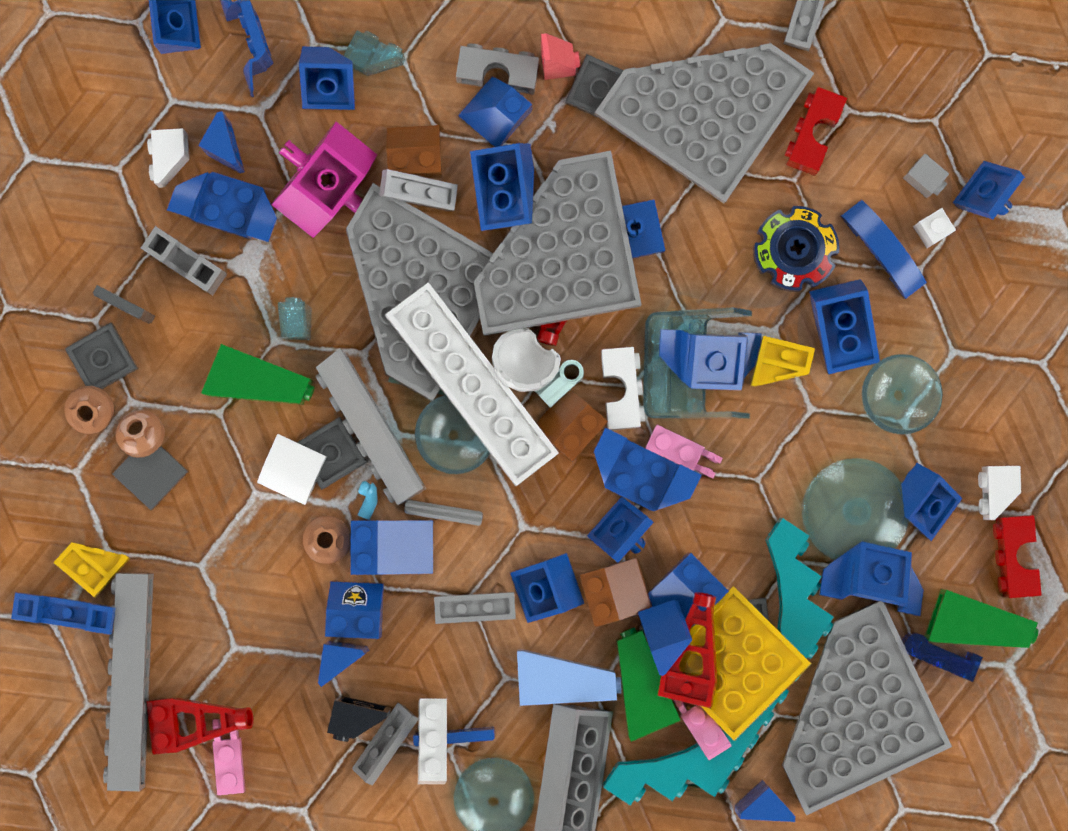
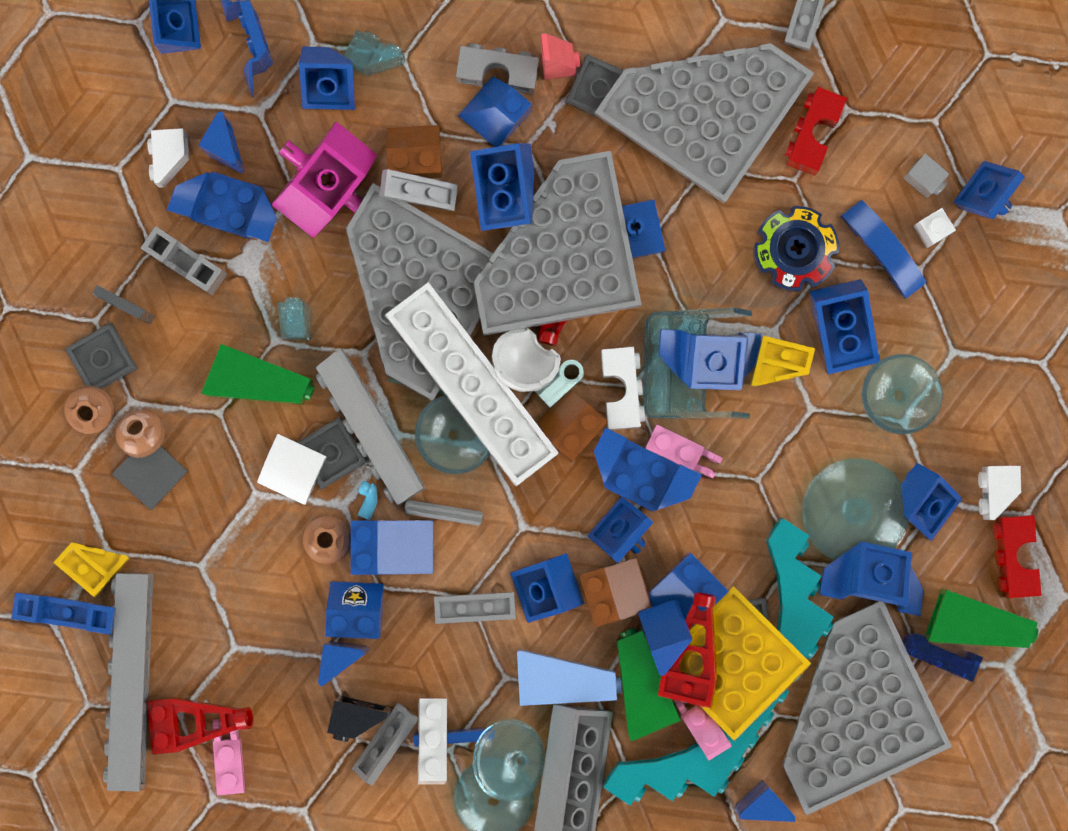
(497, 758): none -> clear light blue dish

